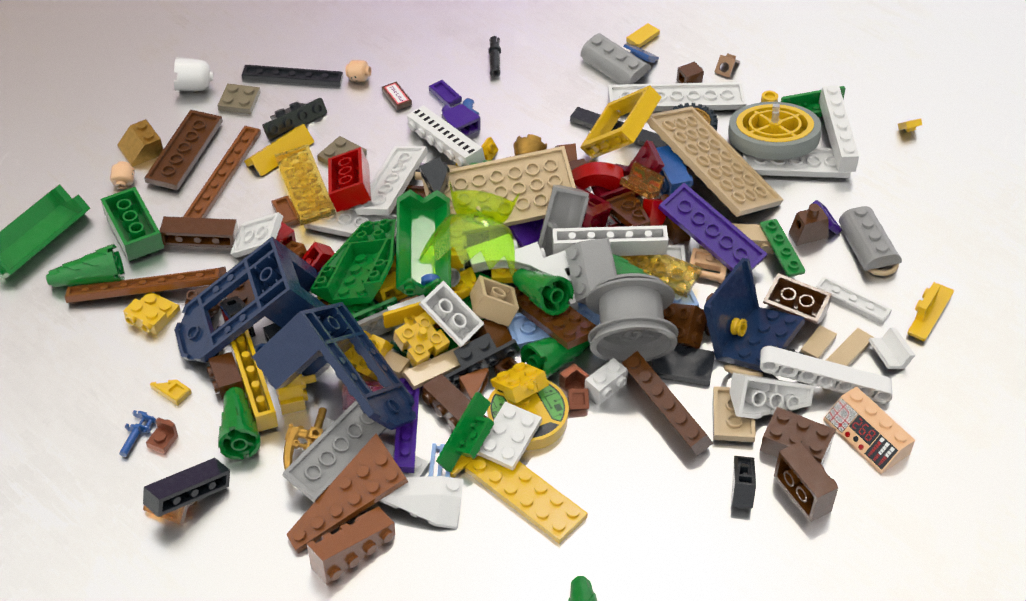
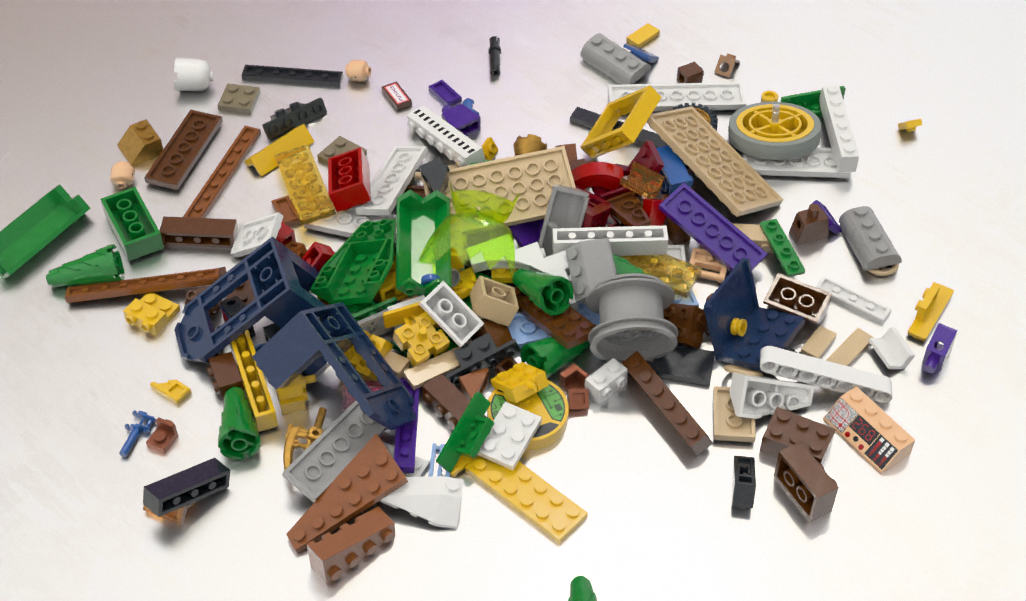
(936, 353): none -> dark purple torso

